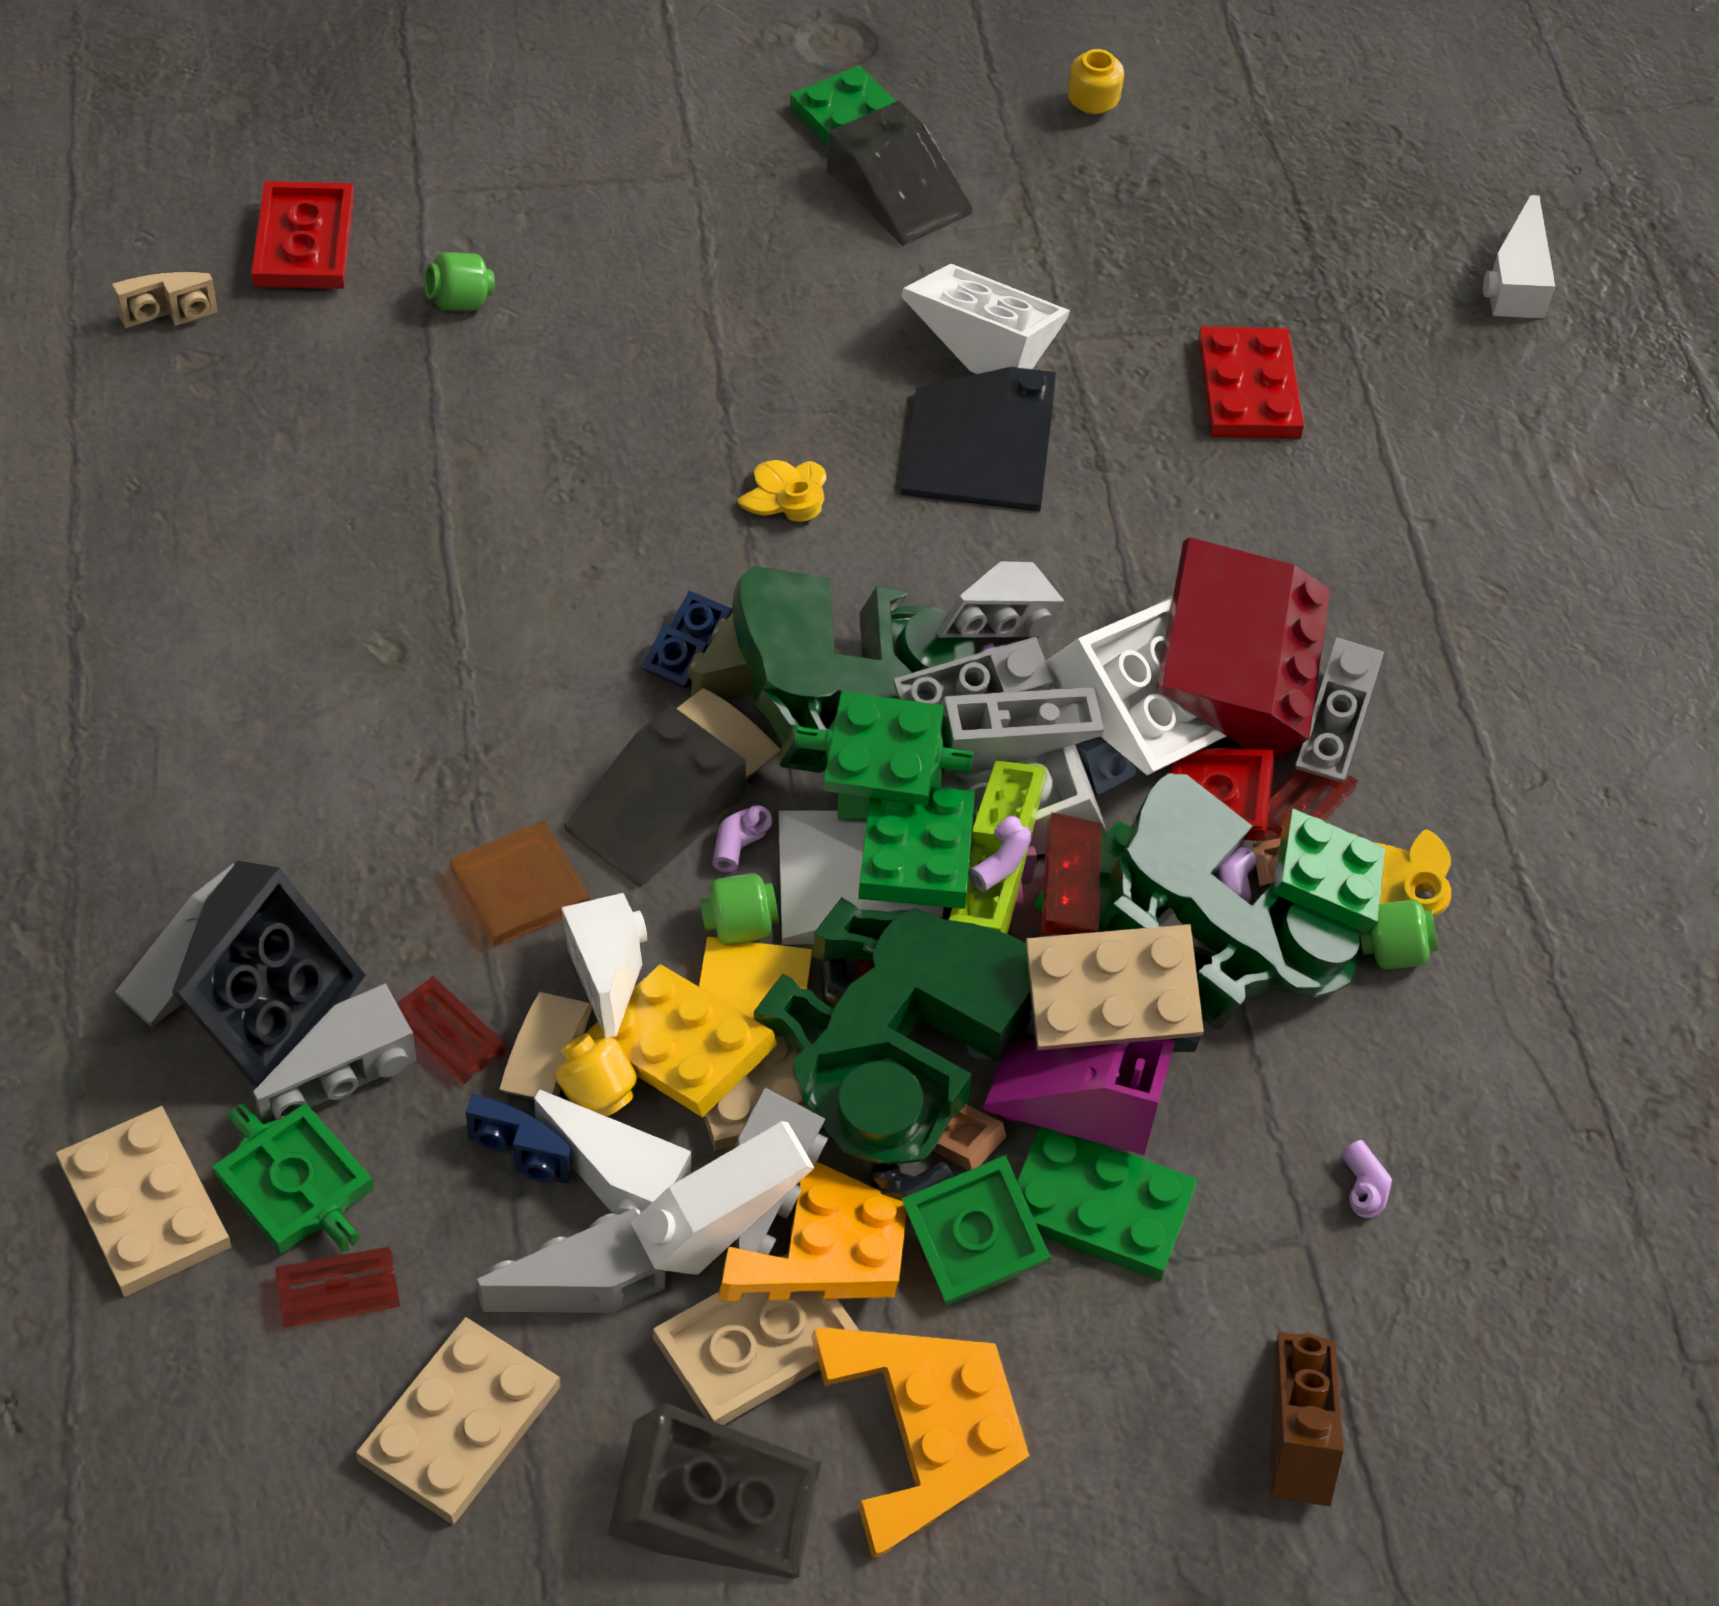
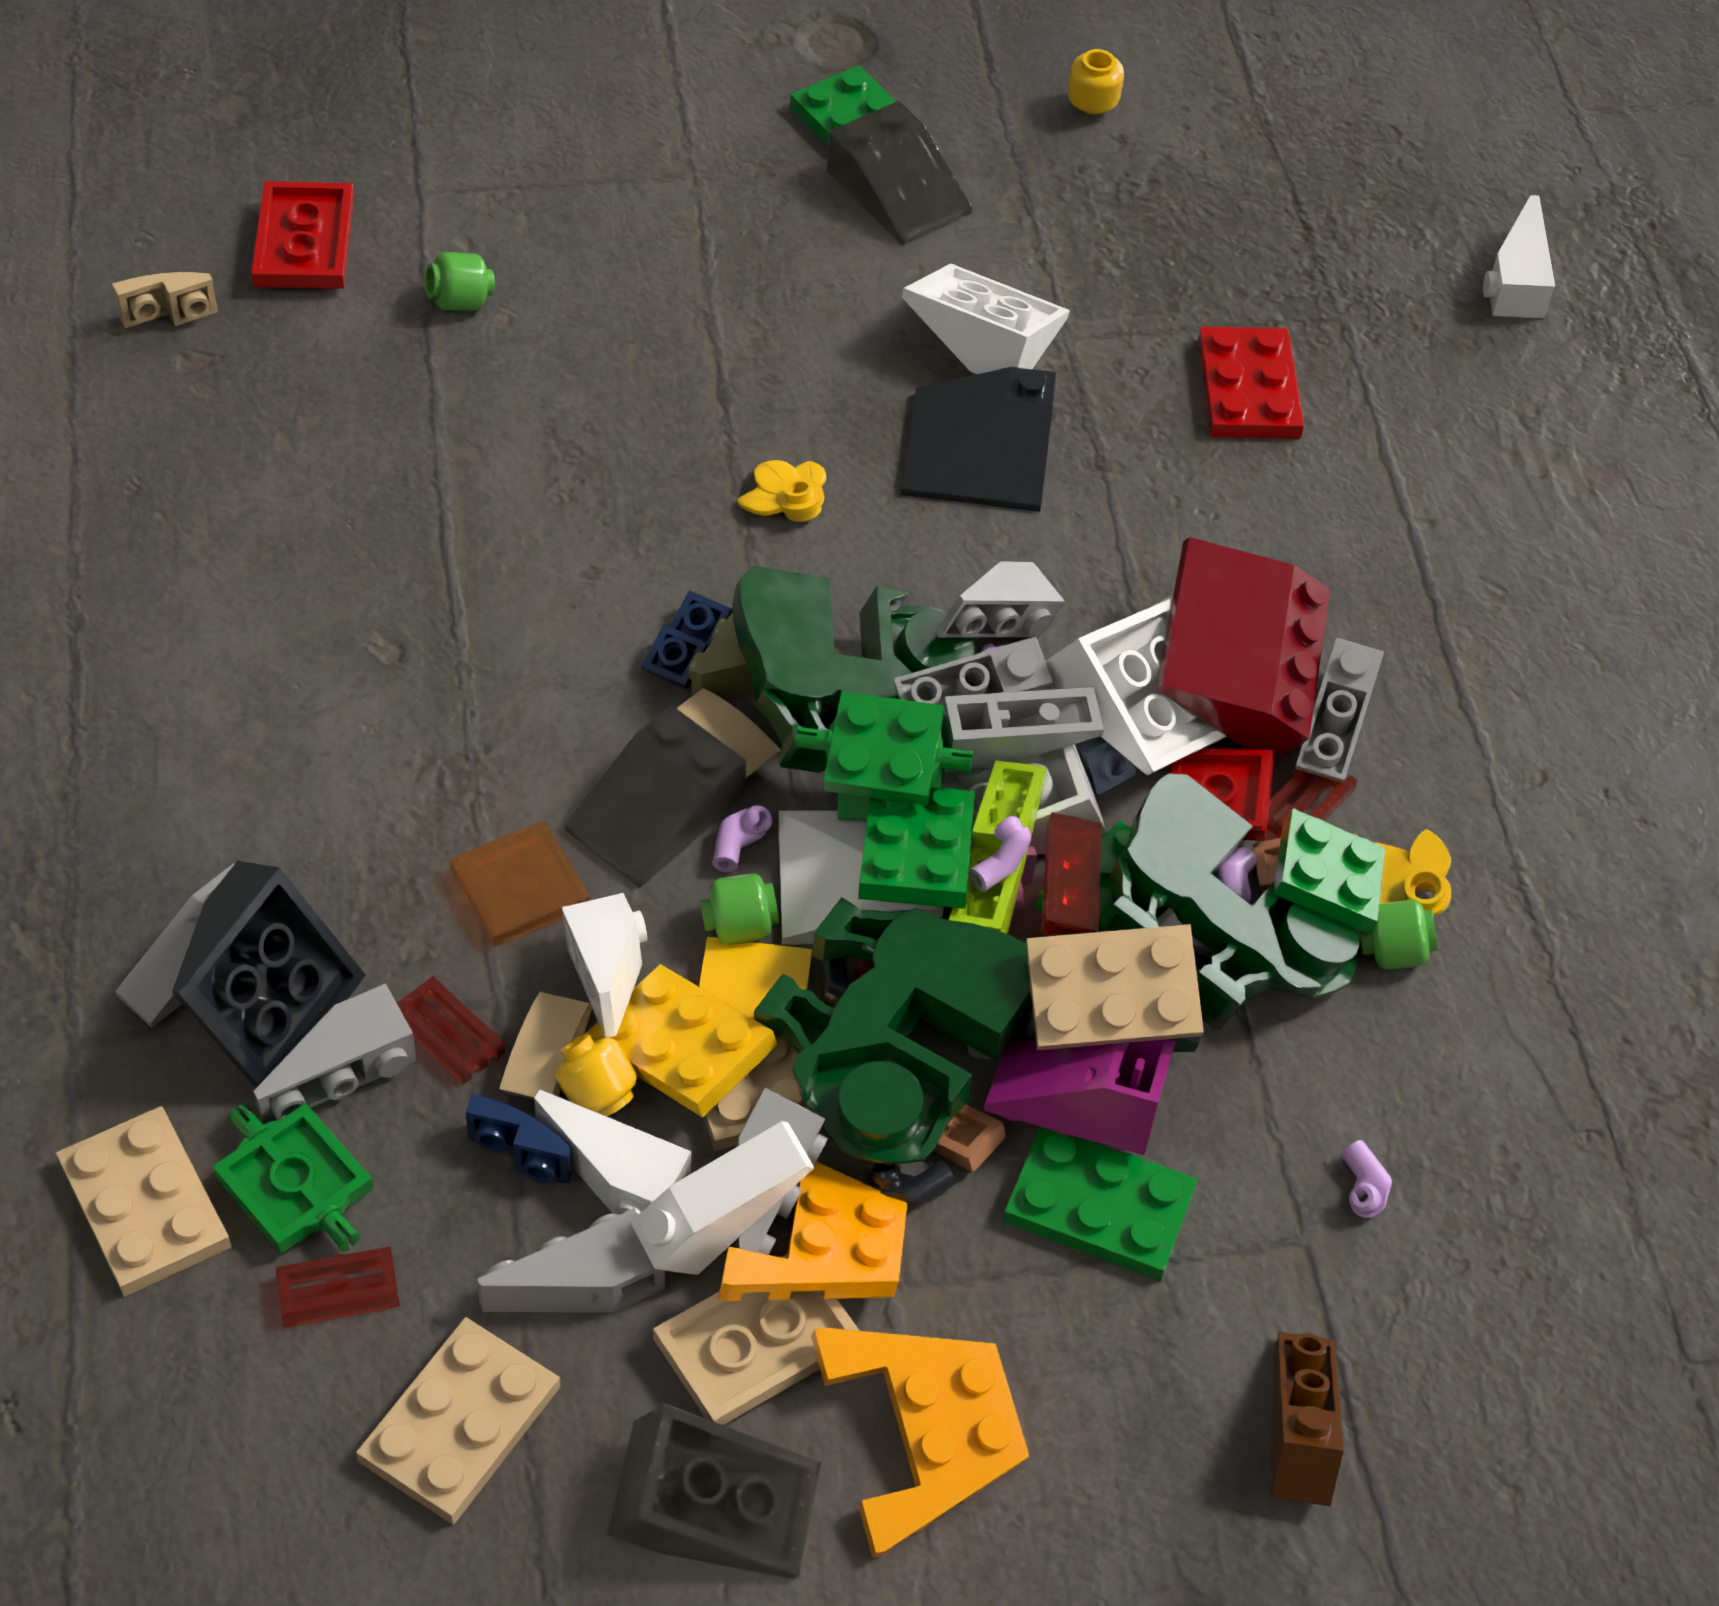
(976, 1230): green plate -> none

